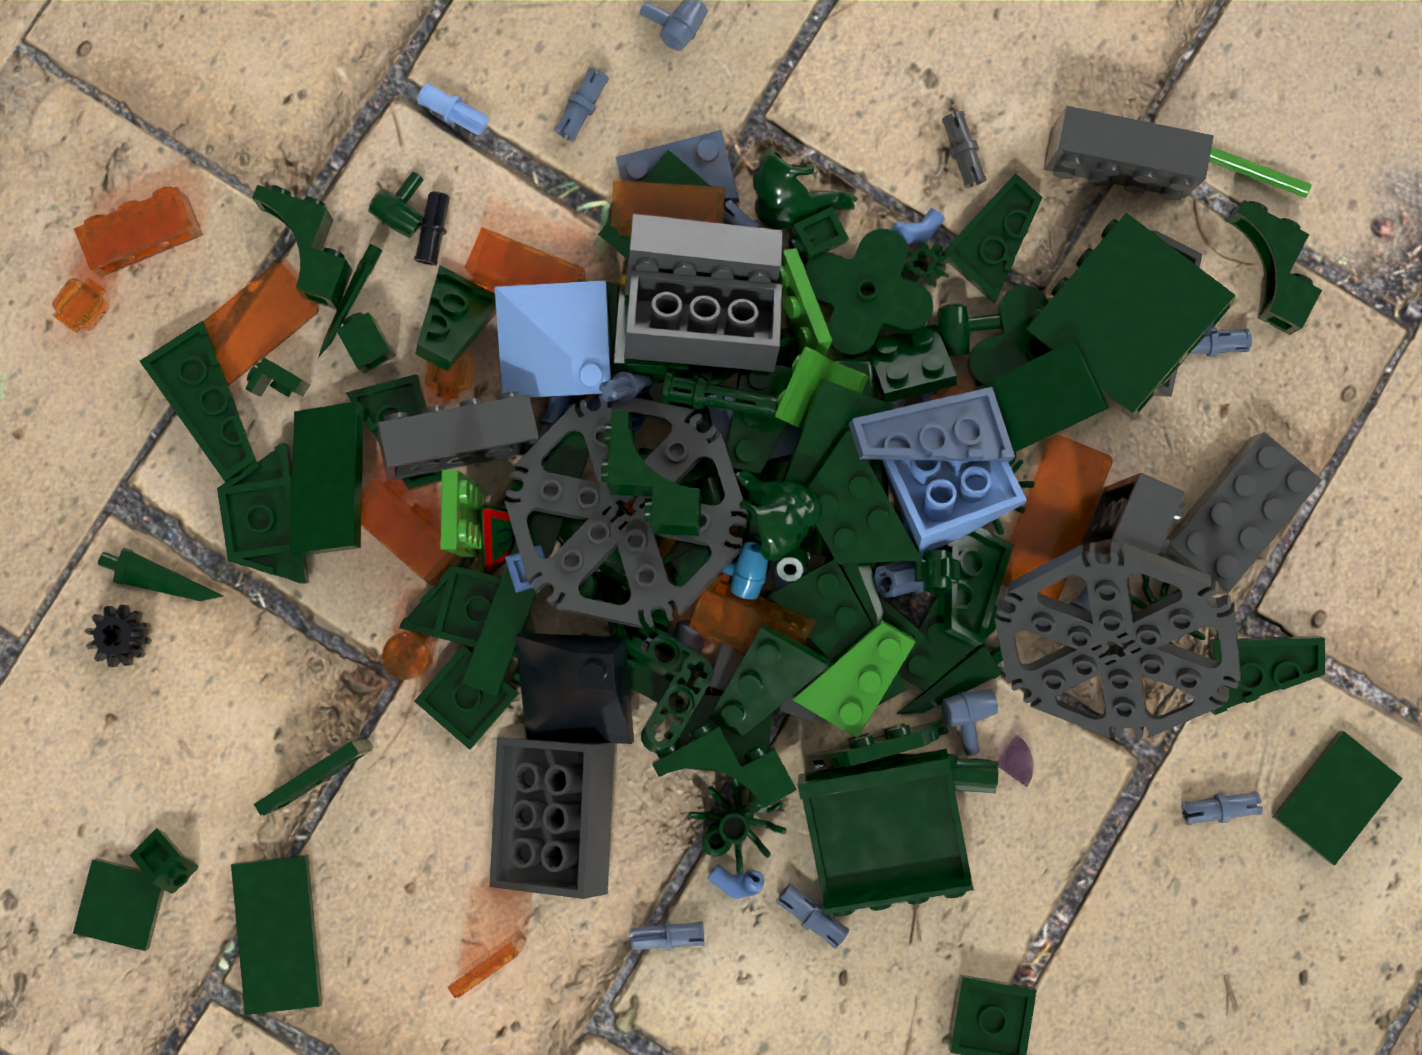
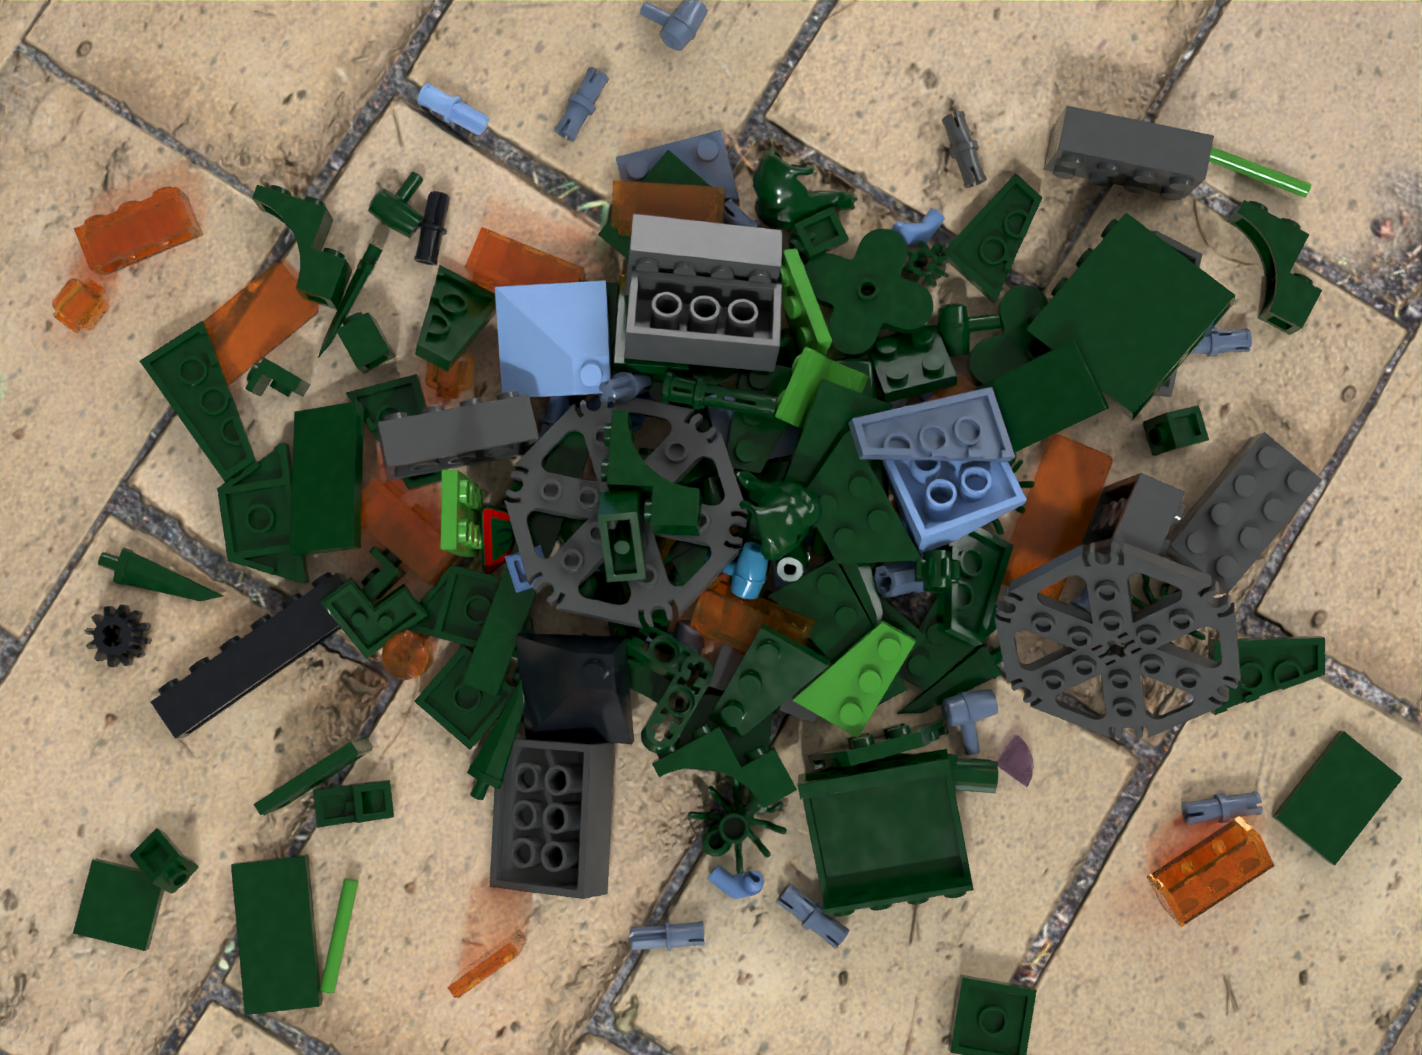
(248, 660): none -> black brick
(339, 935): none -> bright green bar
(353, 803): none -> dark green slope
(370, 624): none -> dark green tile
(378, 581): none -> dark green bracket
(494, 755): none -> dark green bar
(622, 535): none -> dark green slope
(1175, 430): none -> dark green bracket
(1210, 871): none -> clear orange brick

